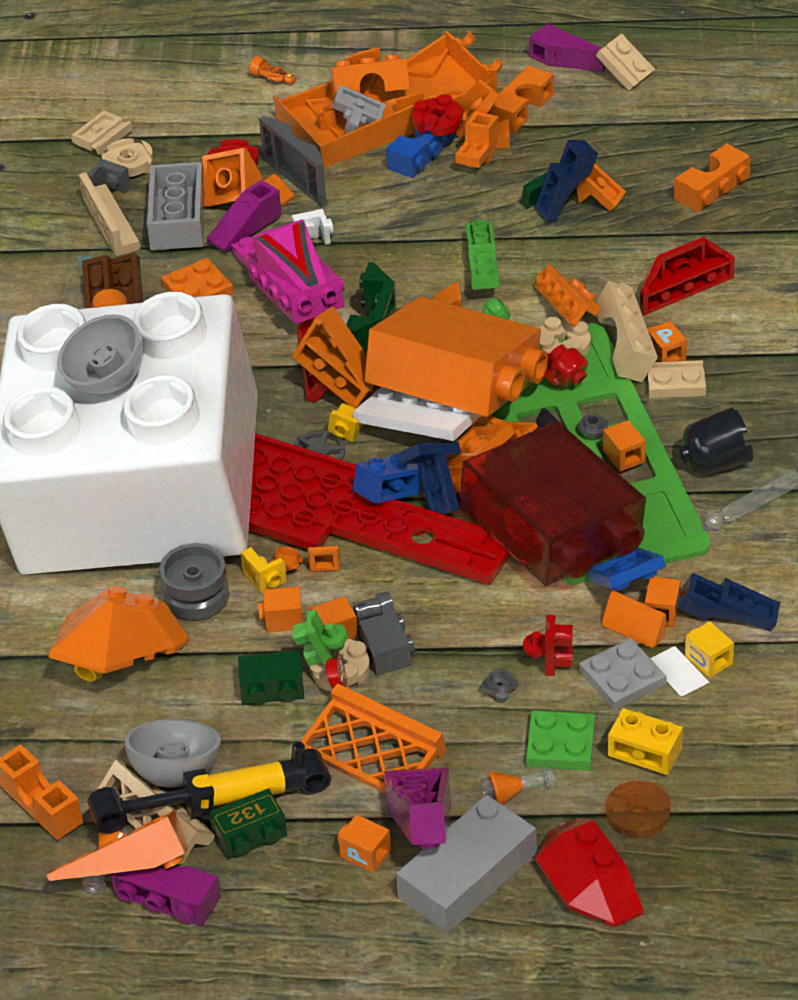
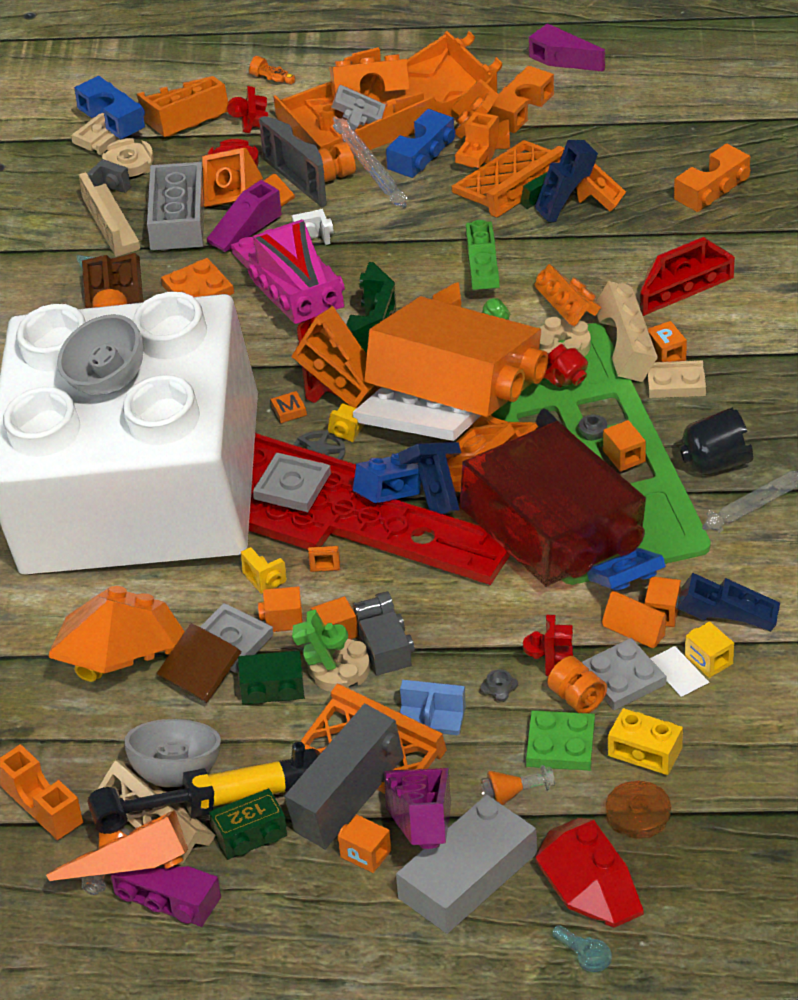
(120, 112): none -> blue arch
(184, 107): none -> orange wedge
(194, 581): dark grey wheel -> none
(199, 662): none -> reddish brown slope
(239, 630): none -> light grey plate
(248, 109): none -> red hips
(288, 407): none -> orange tile
(289, 556): orange plate -> none
(292, 482): none -> light grey plate
(336, 672): red tile -> none
(337, 161): none -> orange wheel
(344, 776): none -> dark grey brick
(370, 162): none -> clear wheel
(426, 113): red plate -> none
(434, 705): none -> medium blue panel
(508, 193): none -> orange fence
(577, 685): none -> orange wheel
(592, 953): none -> clear light blue plate
(625, 62): tan plate -> none

